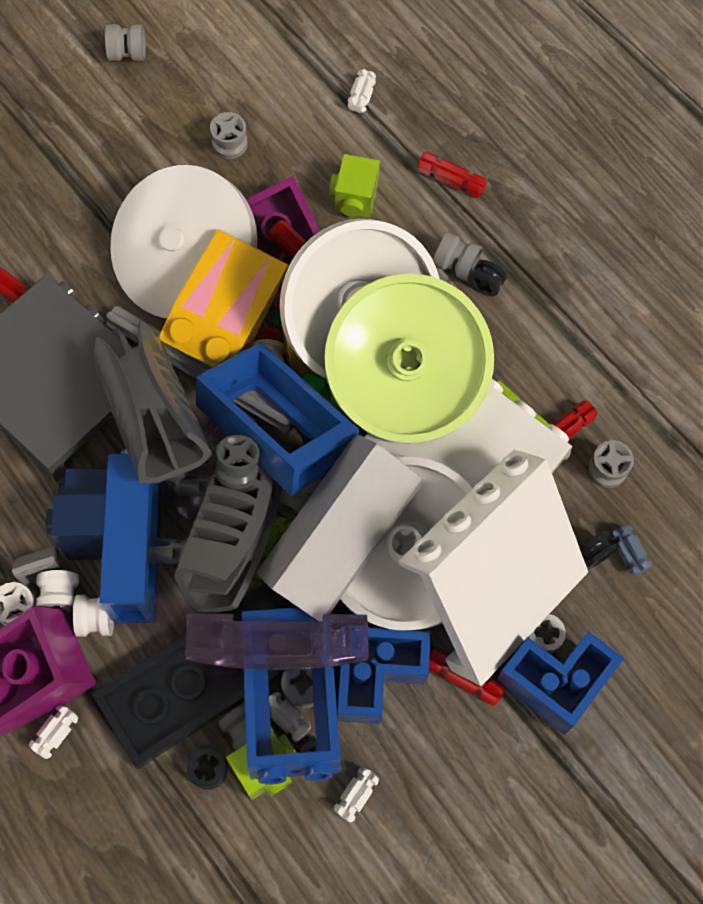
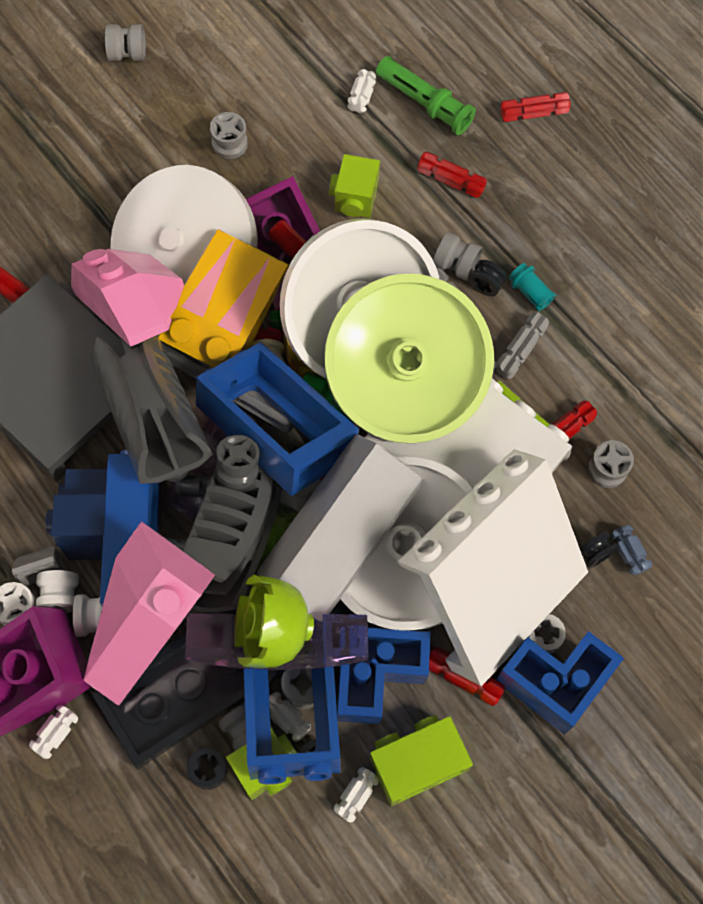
(127, 292): none -> bright pink wedge
(143, 606): none -> bright pink wedge
(271, 623): none -> lime cylinder
(419, 759): none -> lime brick
(438, 102): none -> bright green pin
(521, 345): none -> light grey axle
(531, 286): none -> teal pin
(535, 106): none -> red axle

